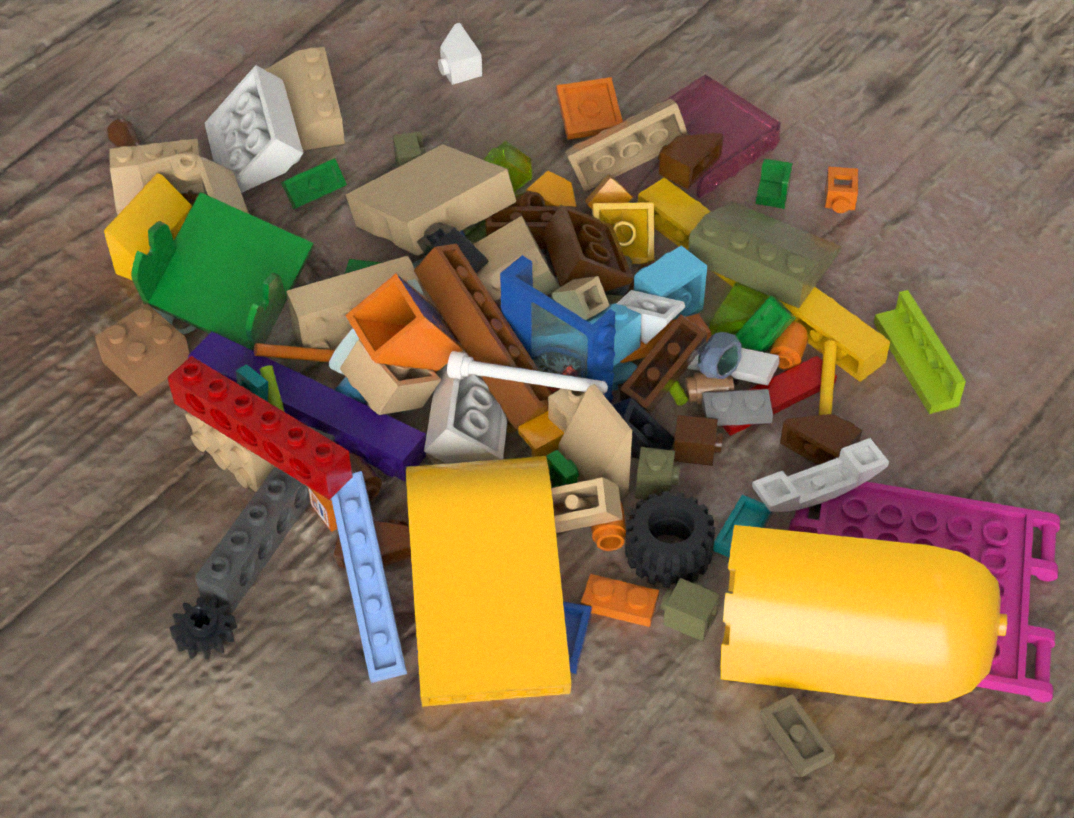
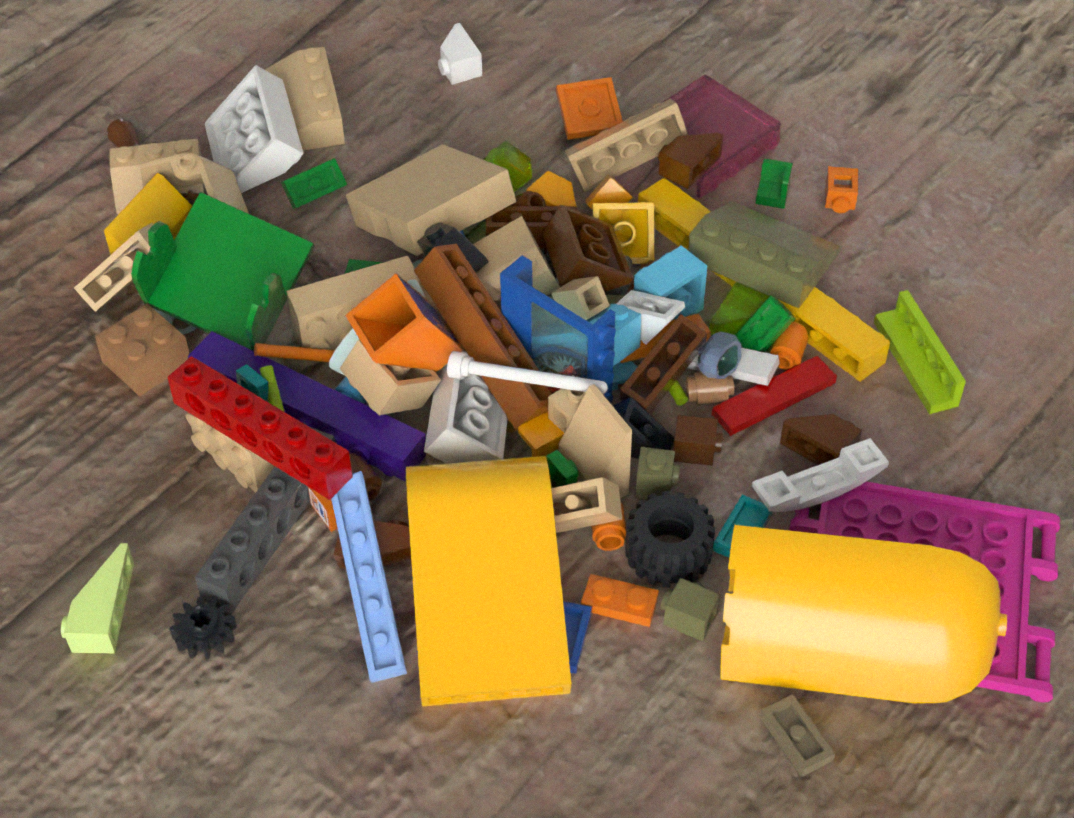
(99, 607): none -> yellowish green slope
(114, 273): none -> tan brick
(408, 147): olive brick -> none
(738, 407): light grey plate -> none
(827, 377): yellow bar -> none

